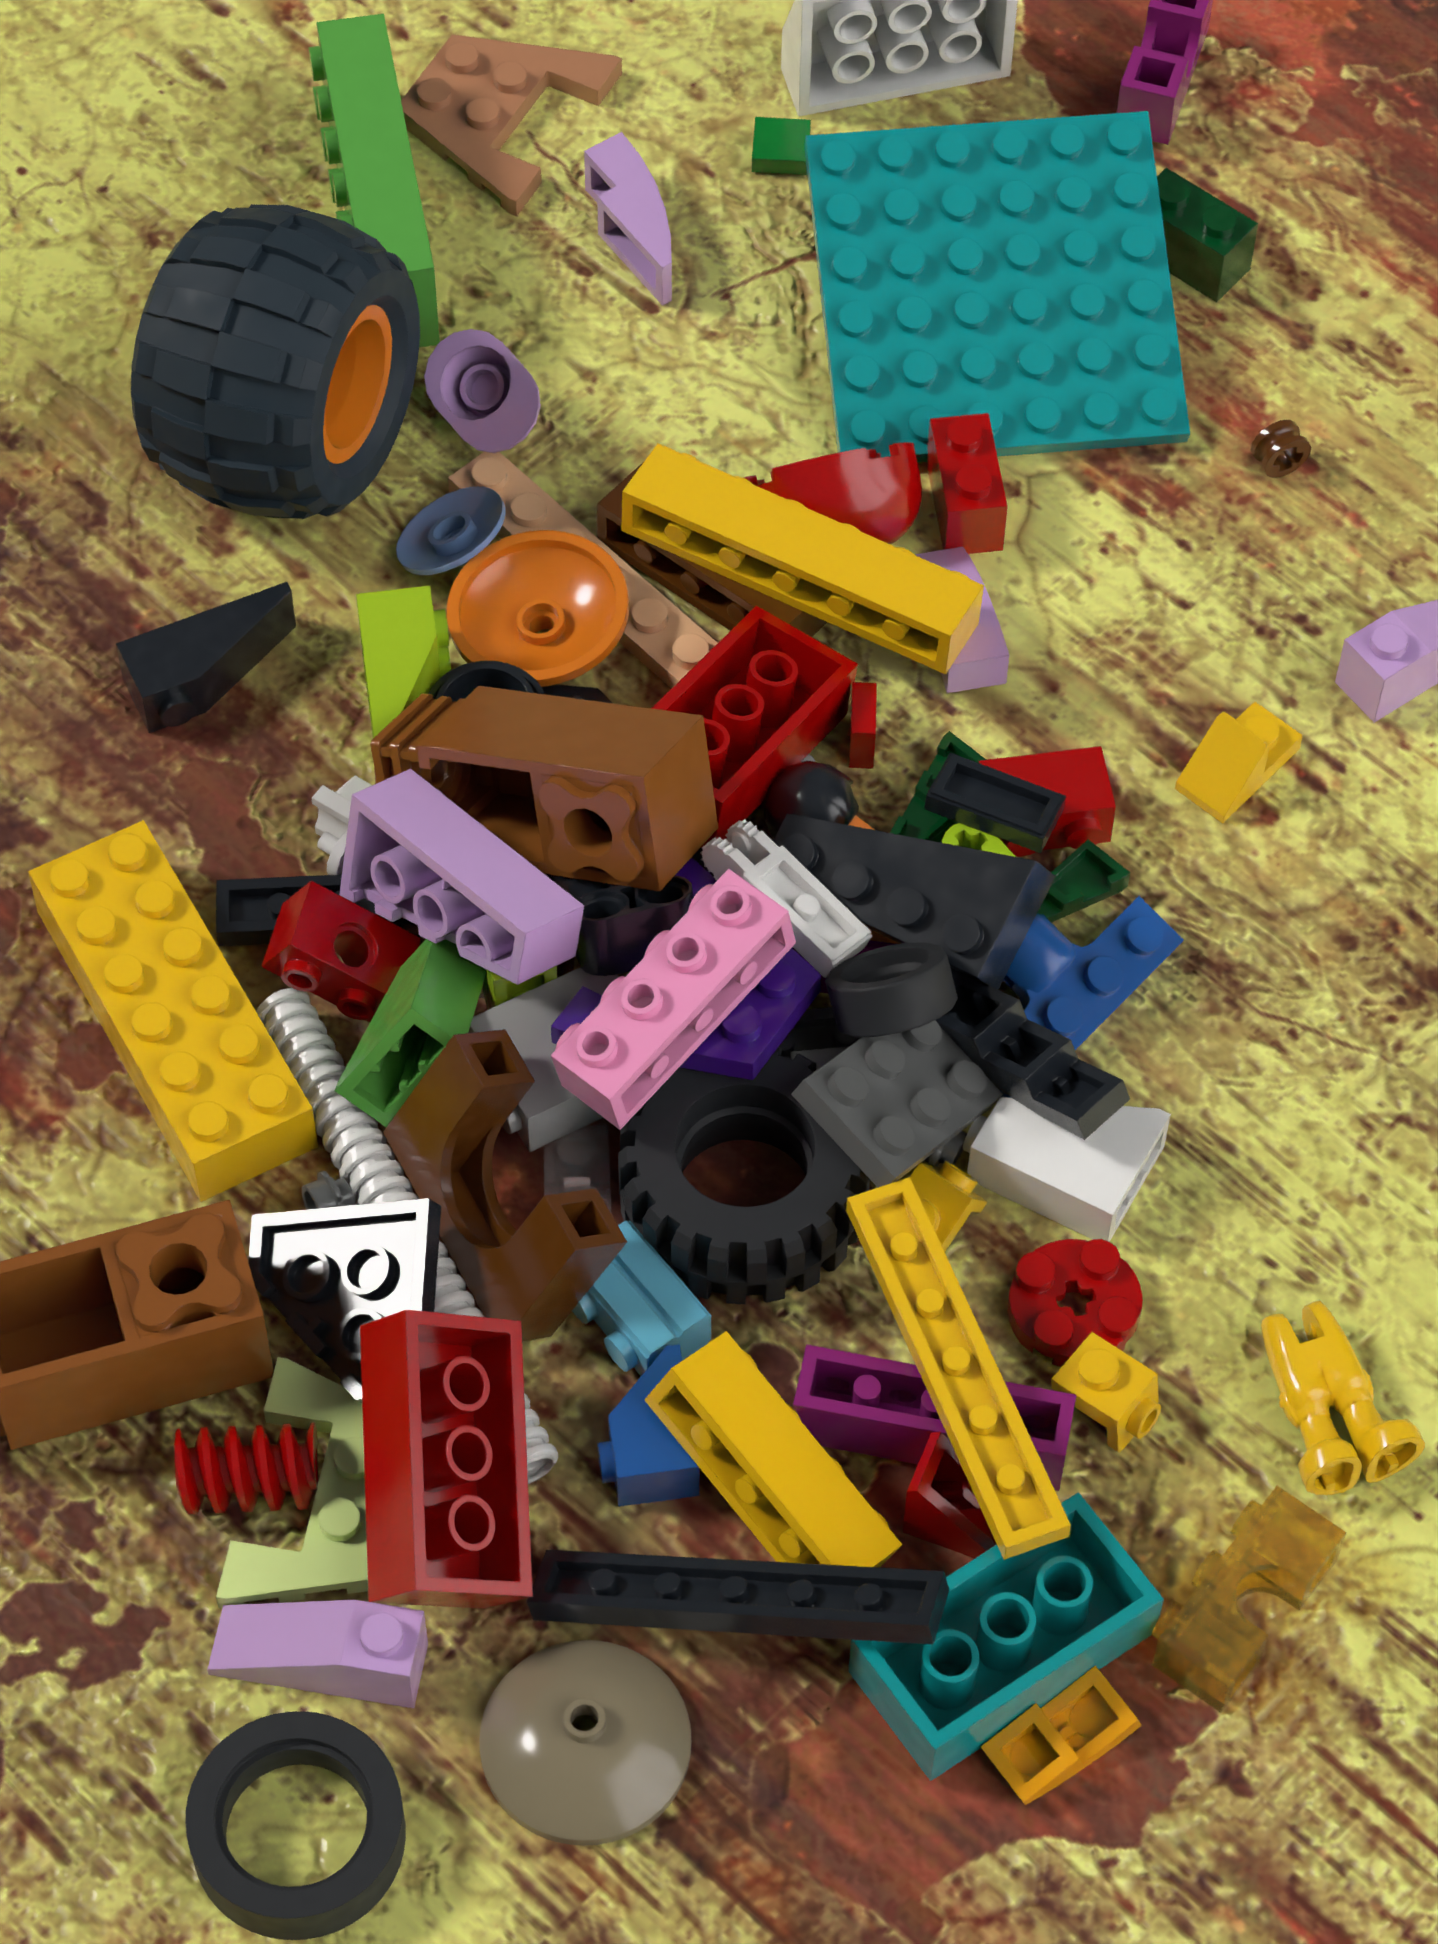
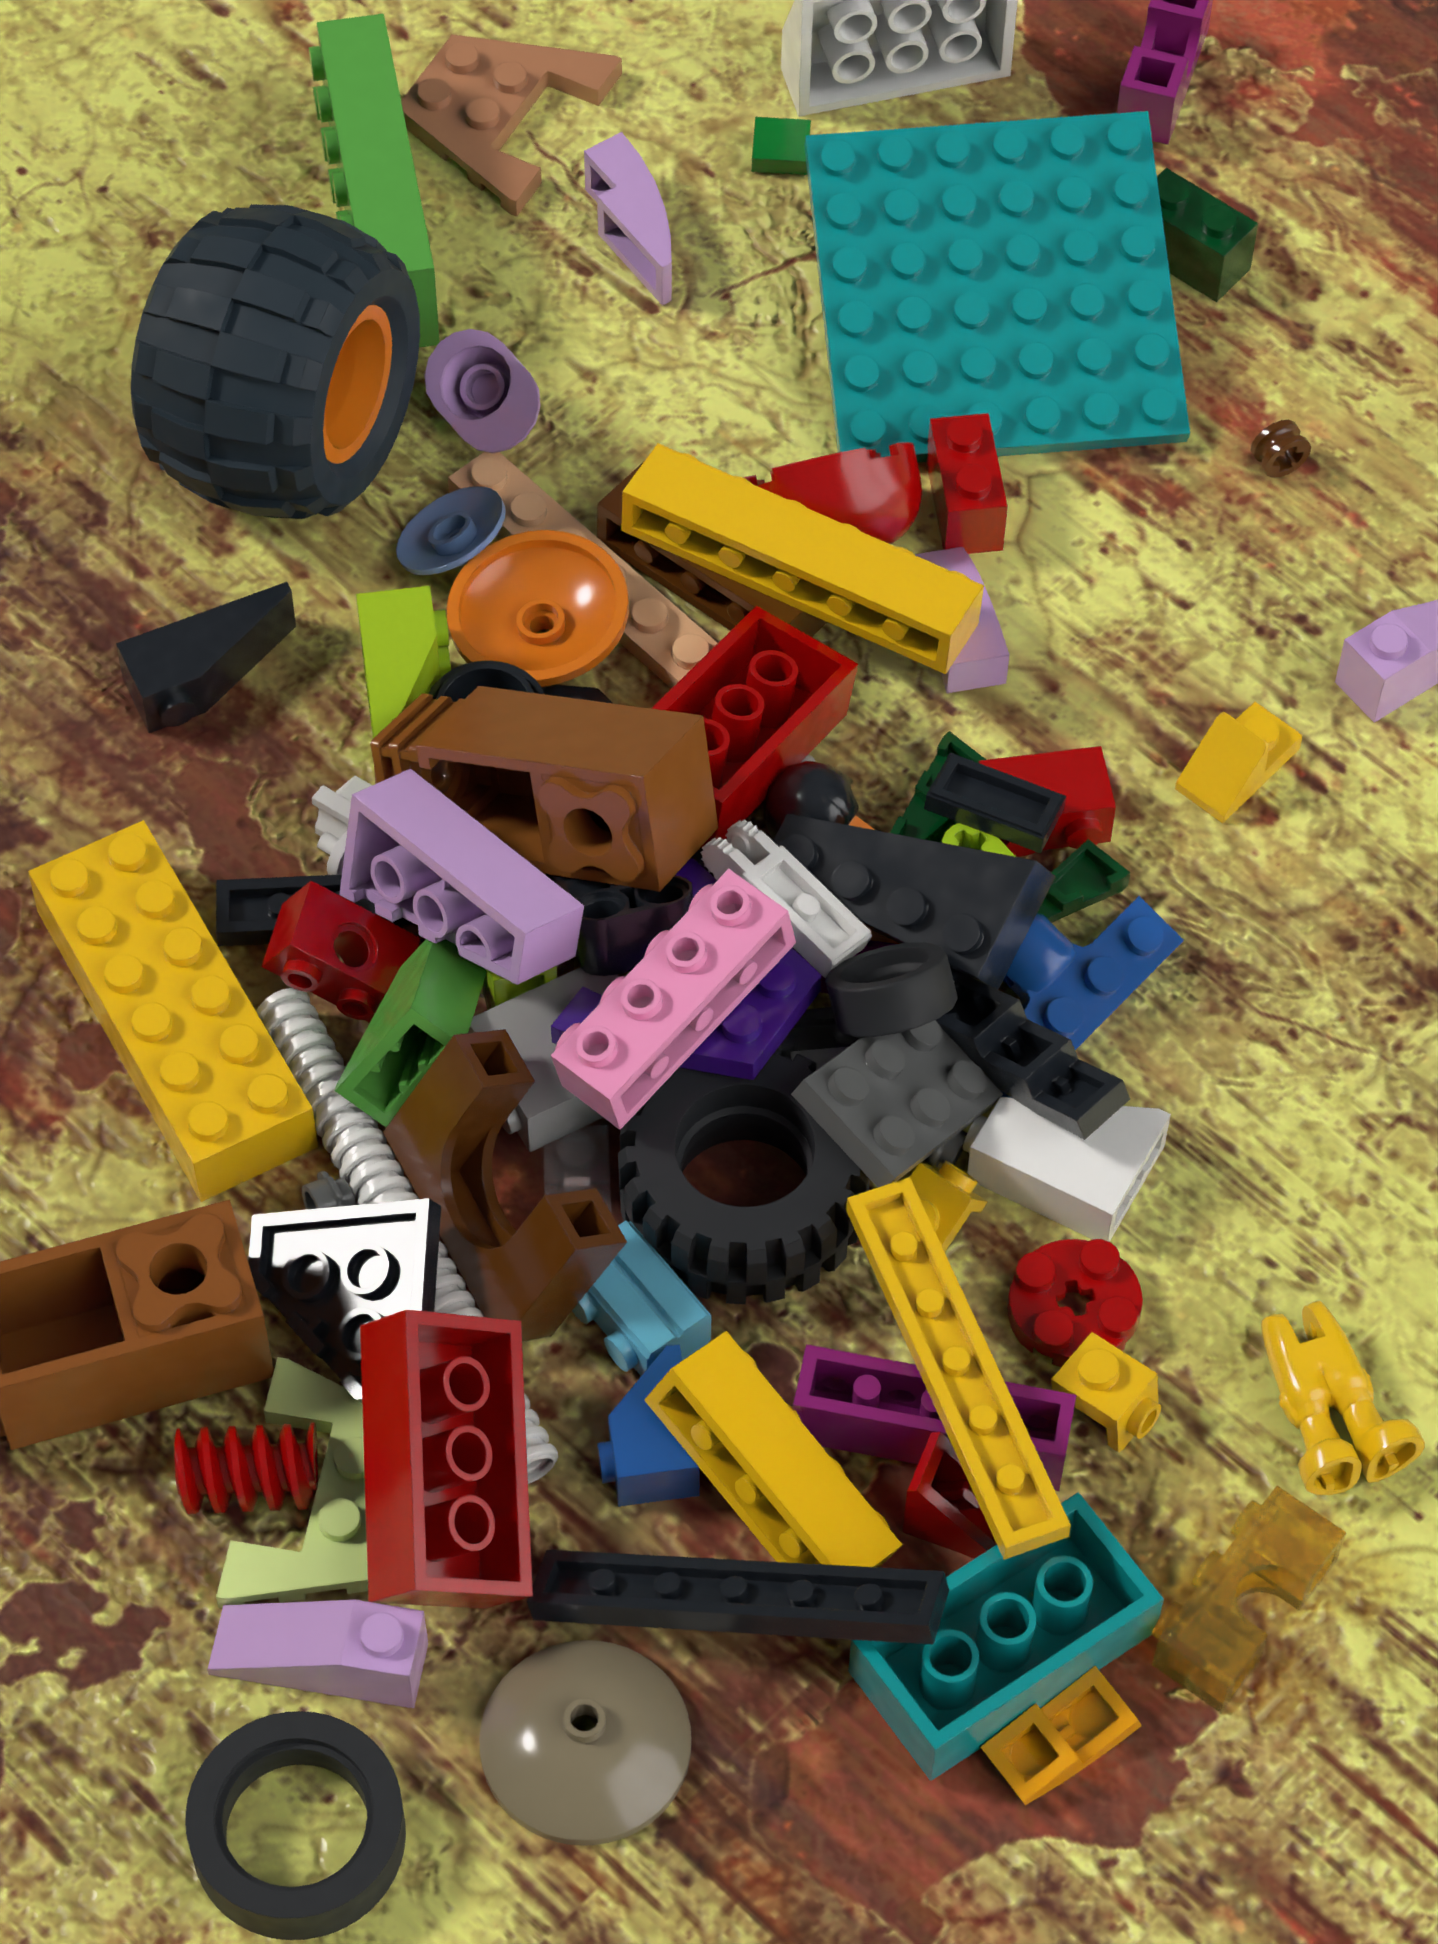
(862, 725): red tile -> none

